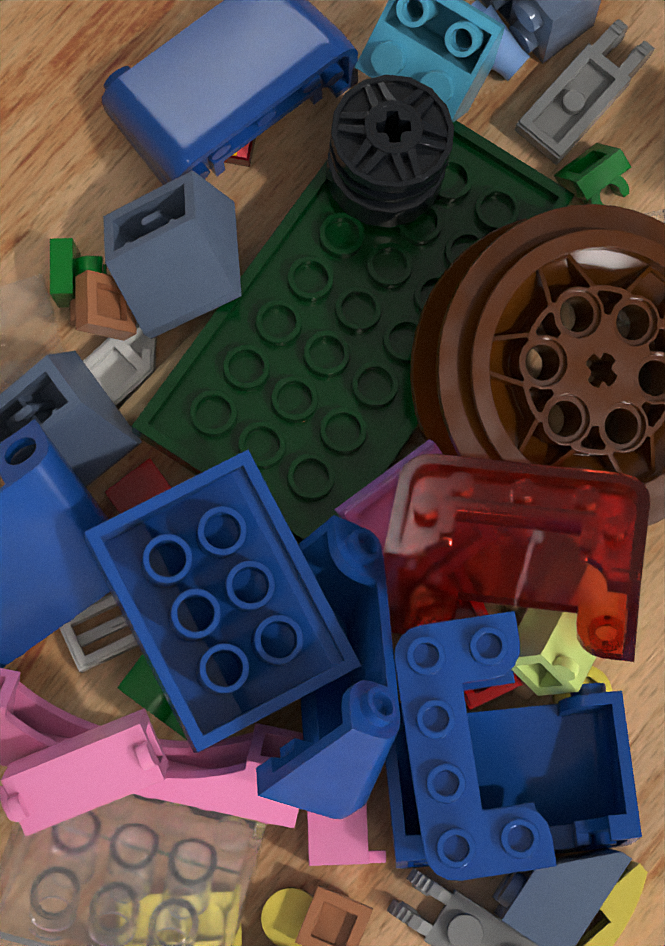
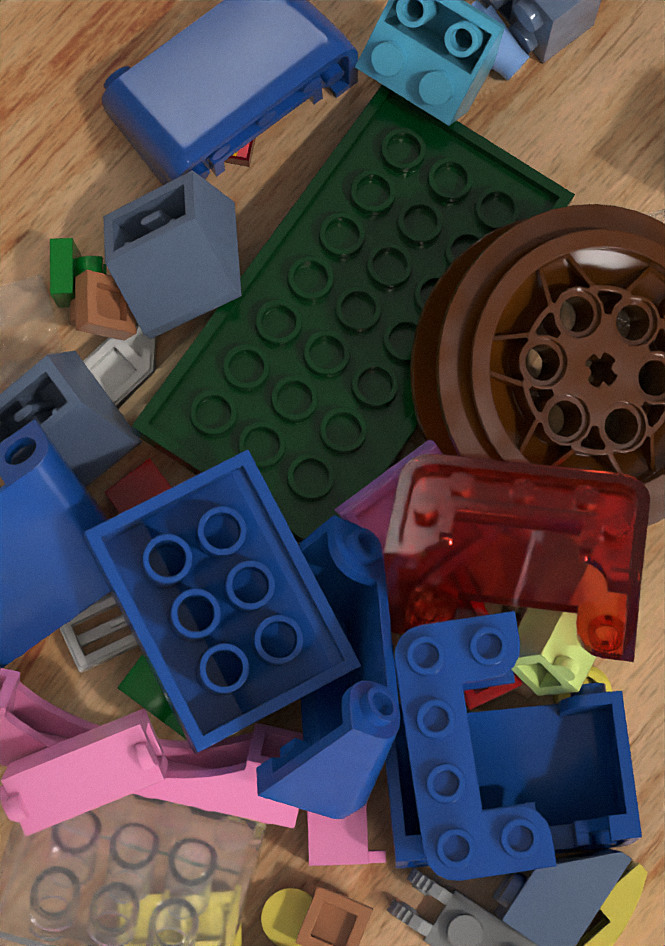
(383, 179): black wheel -> none
(581, 95): light grey hinge -> none
(593, 171): green tile -> none

